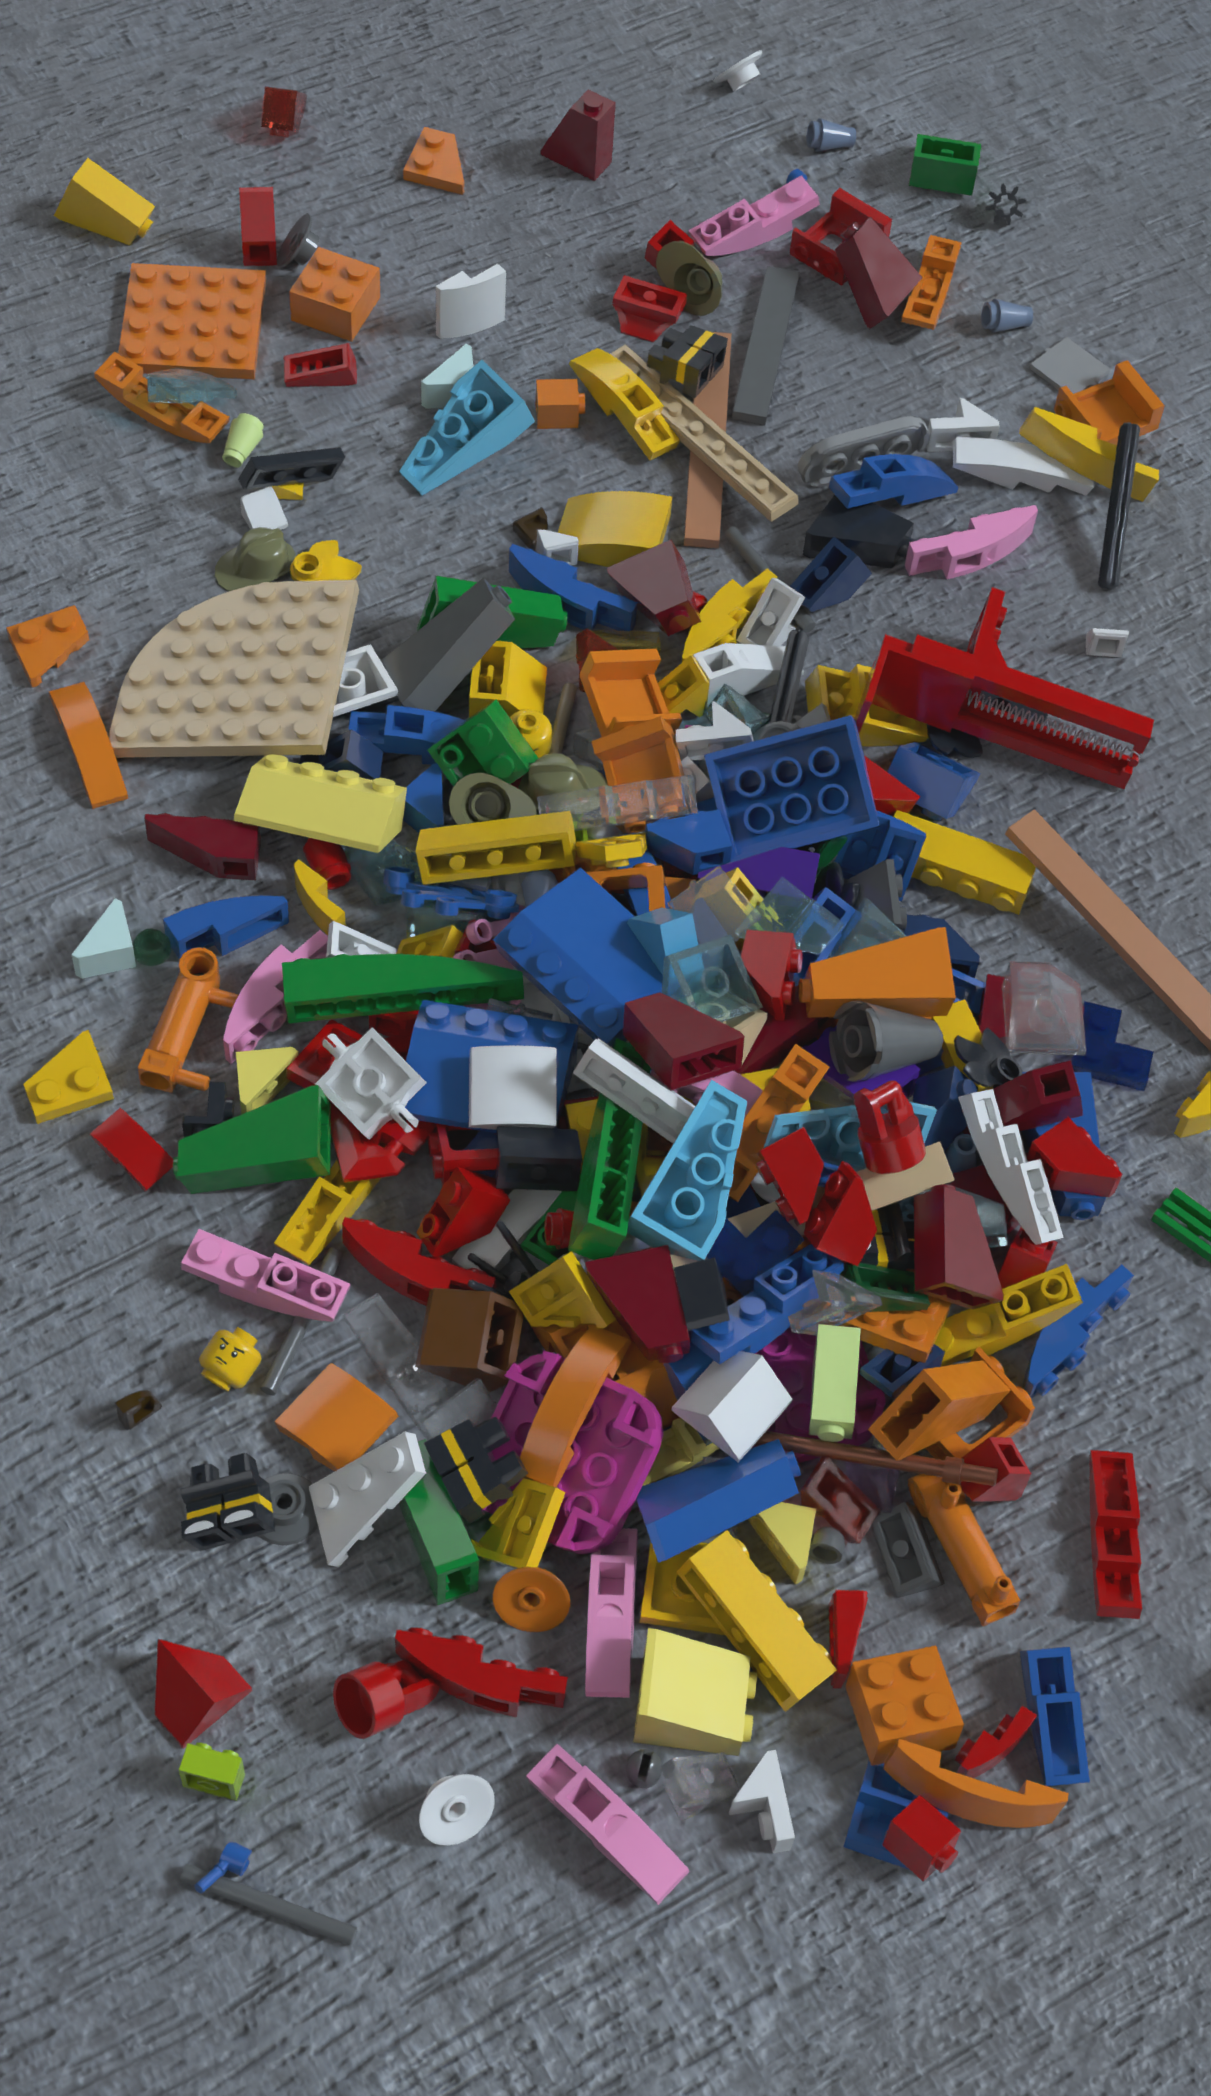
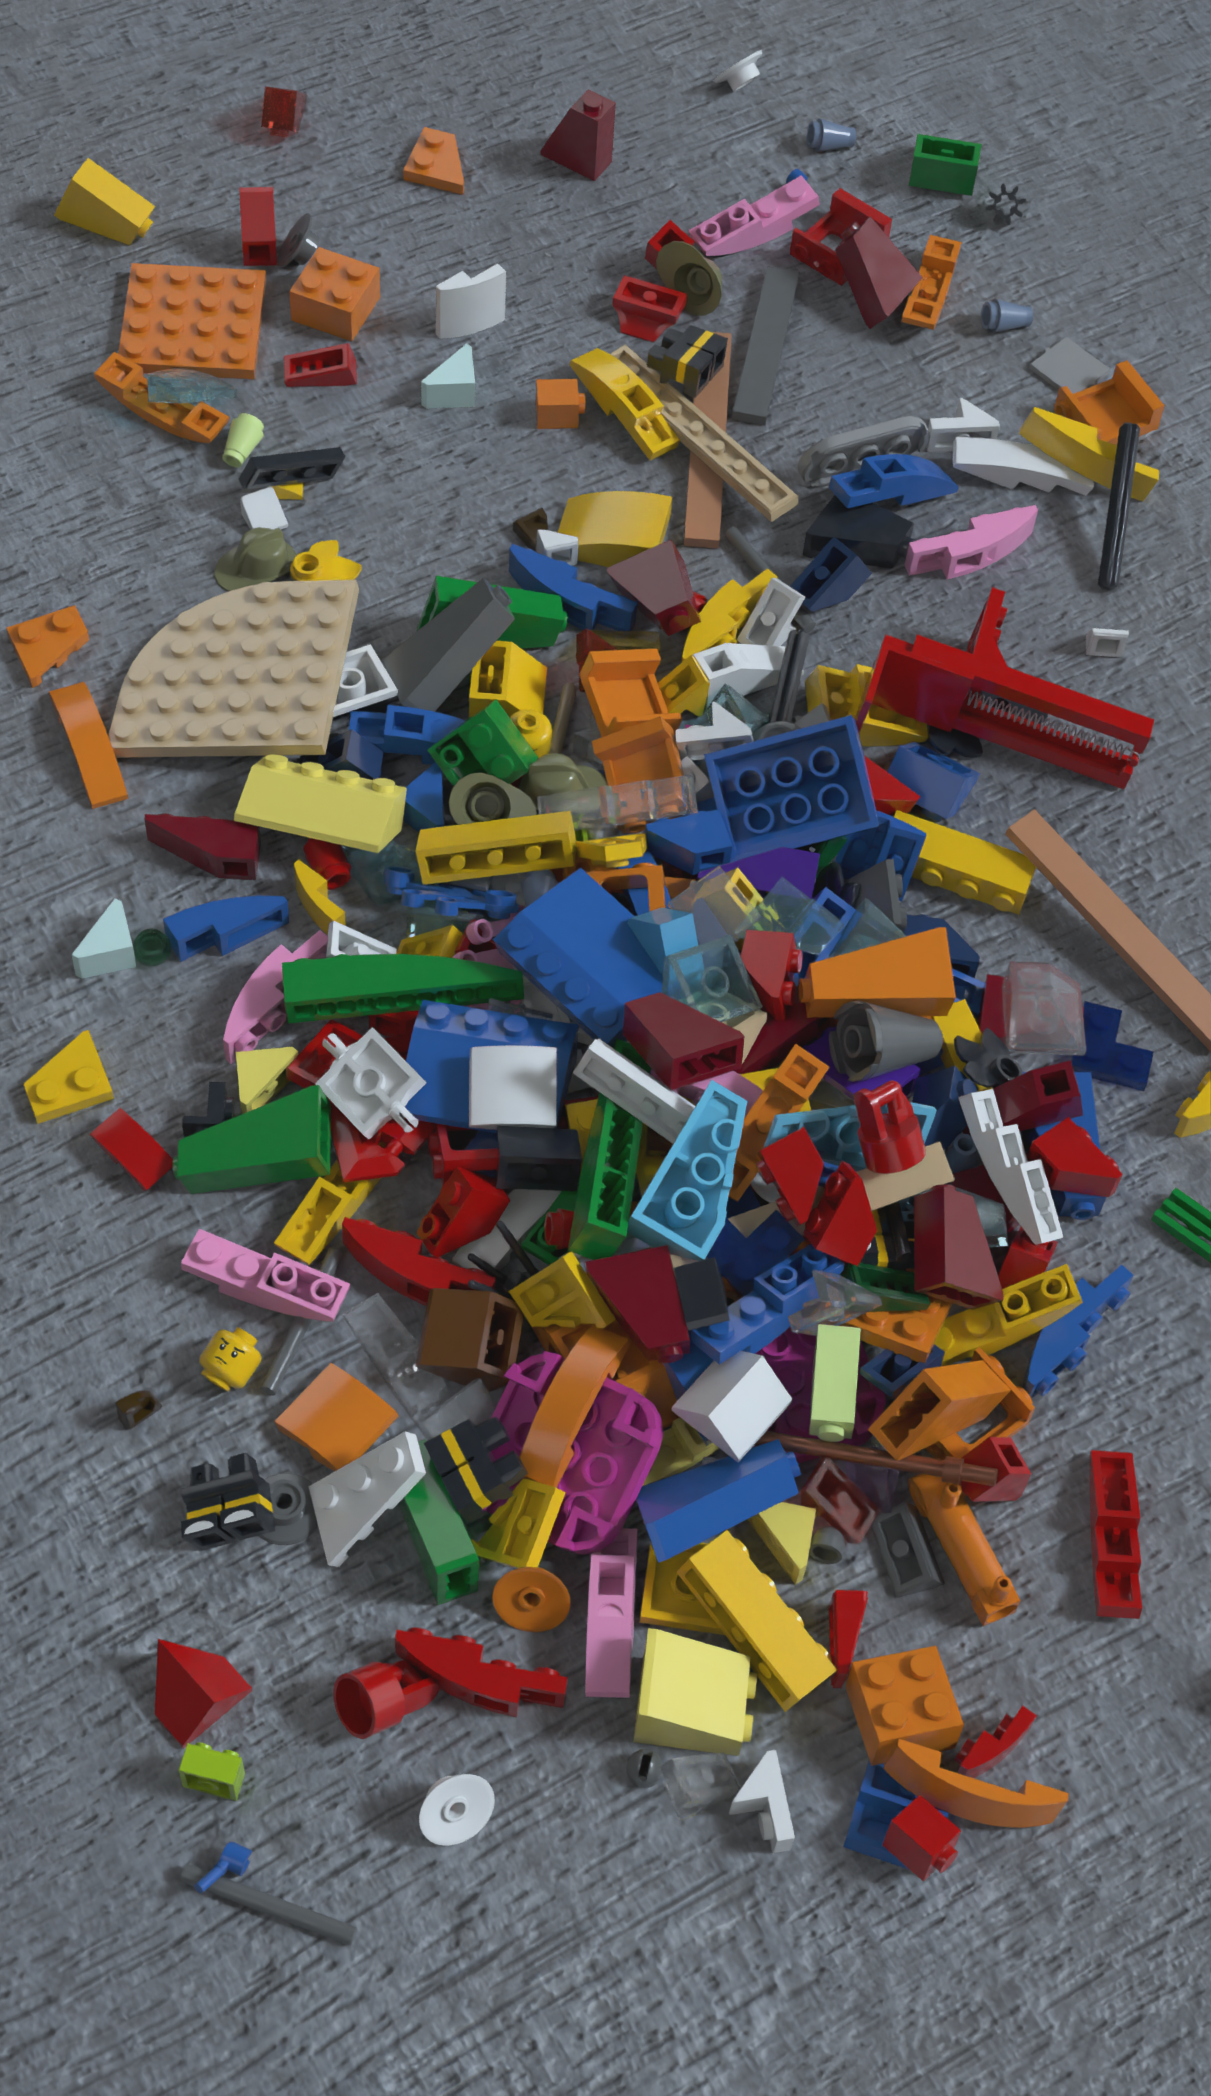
(179, 1023): orange piece -> none
(472, 426): medium azure wedge -> none
(608, 1823): bright pink slope -> none
(1059, 1720): blue slope -> none

